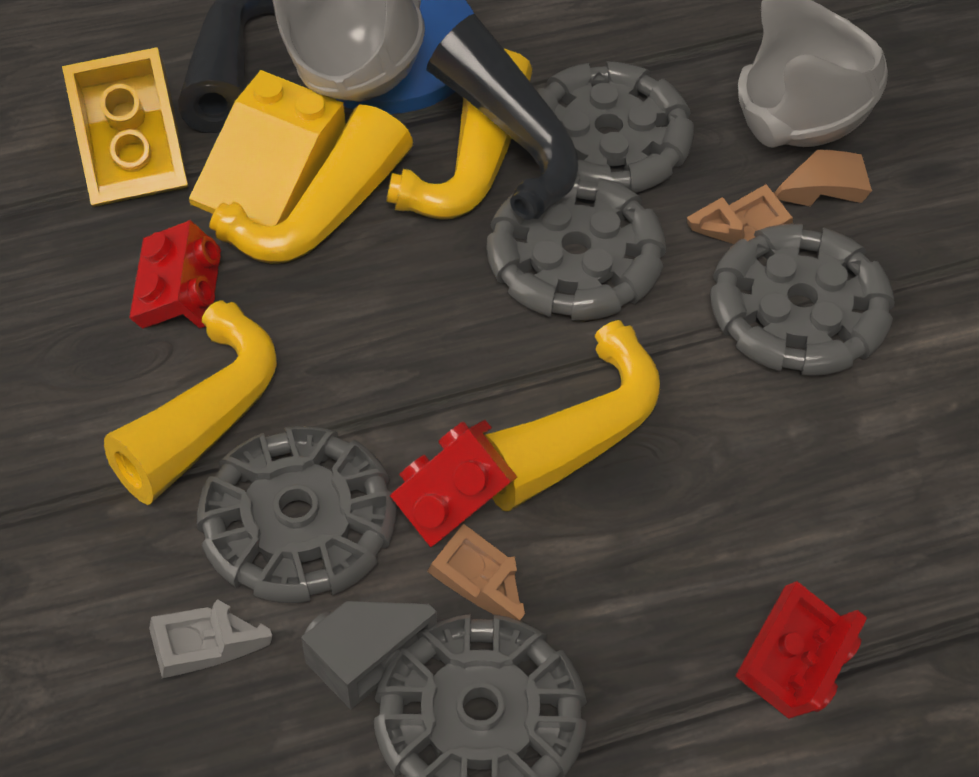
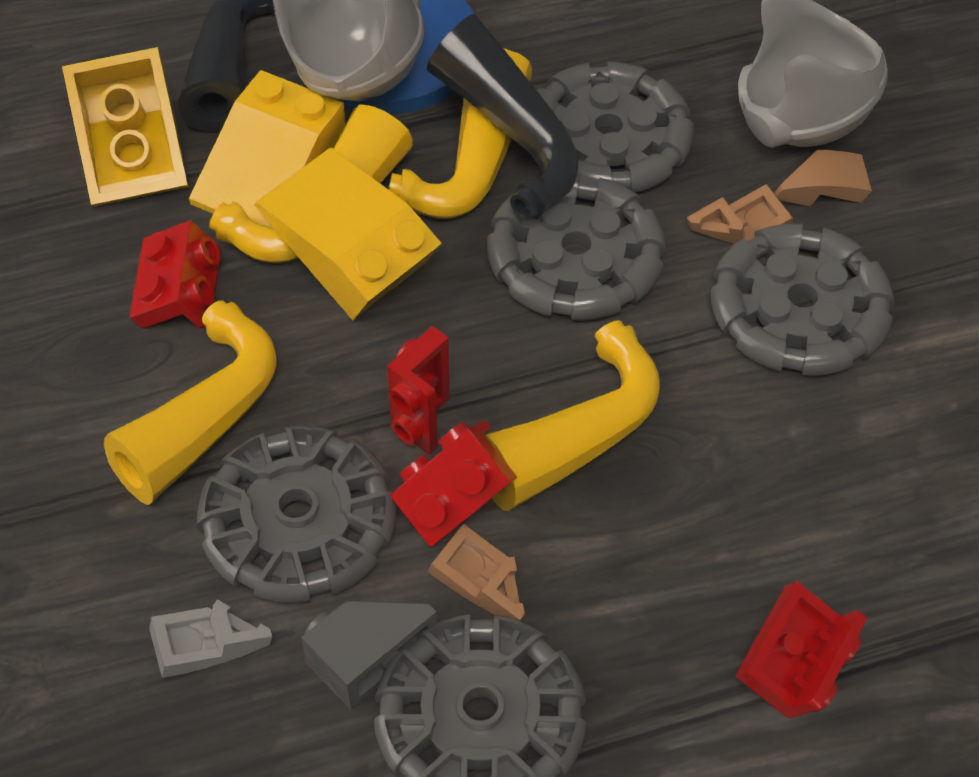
(348, 230): none -> yellow slope
(419, 388): none -> red bracket

